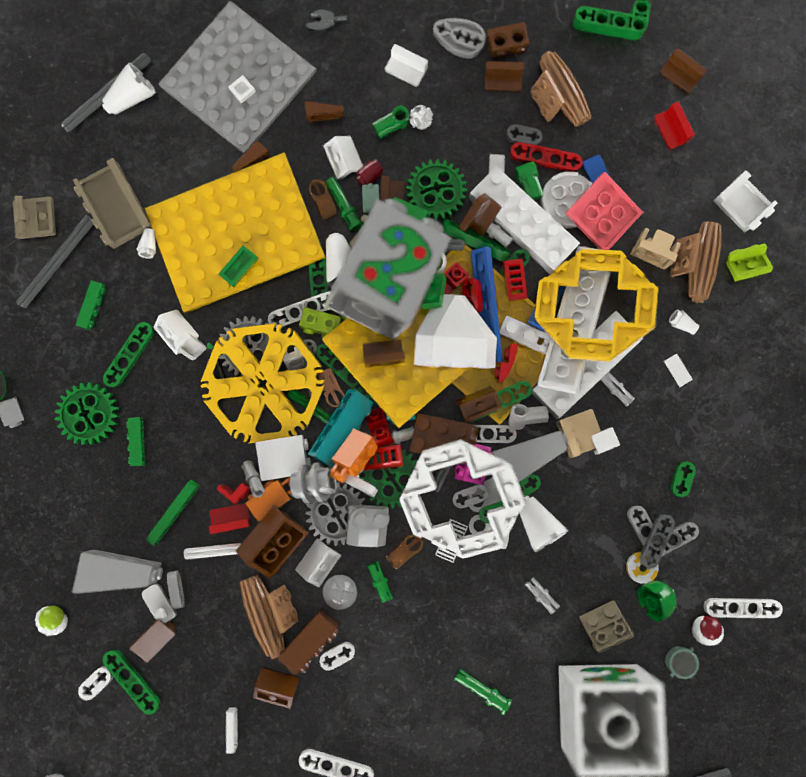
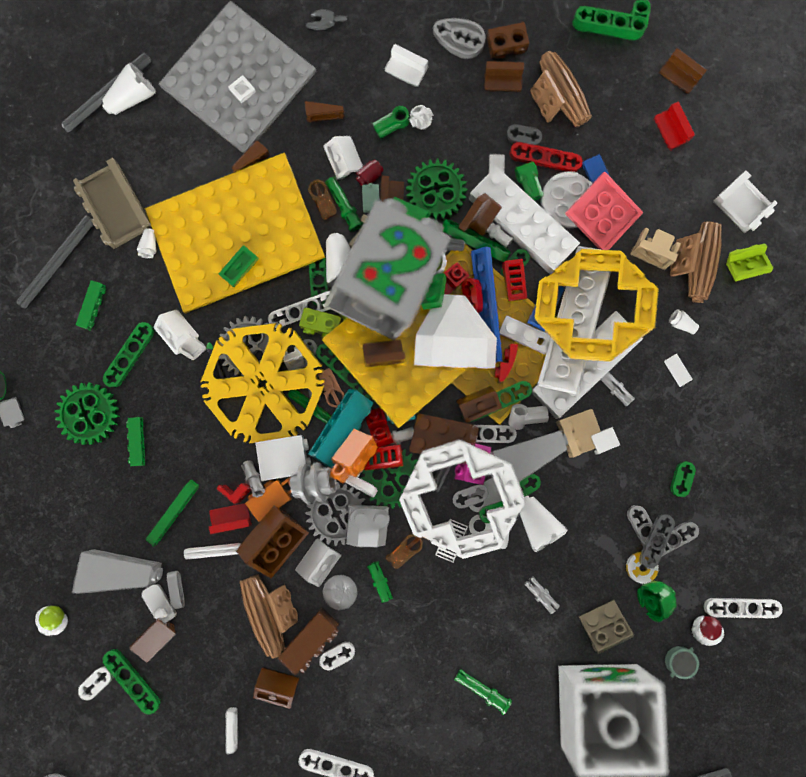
(34, 217): dark tan plate -> none

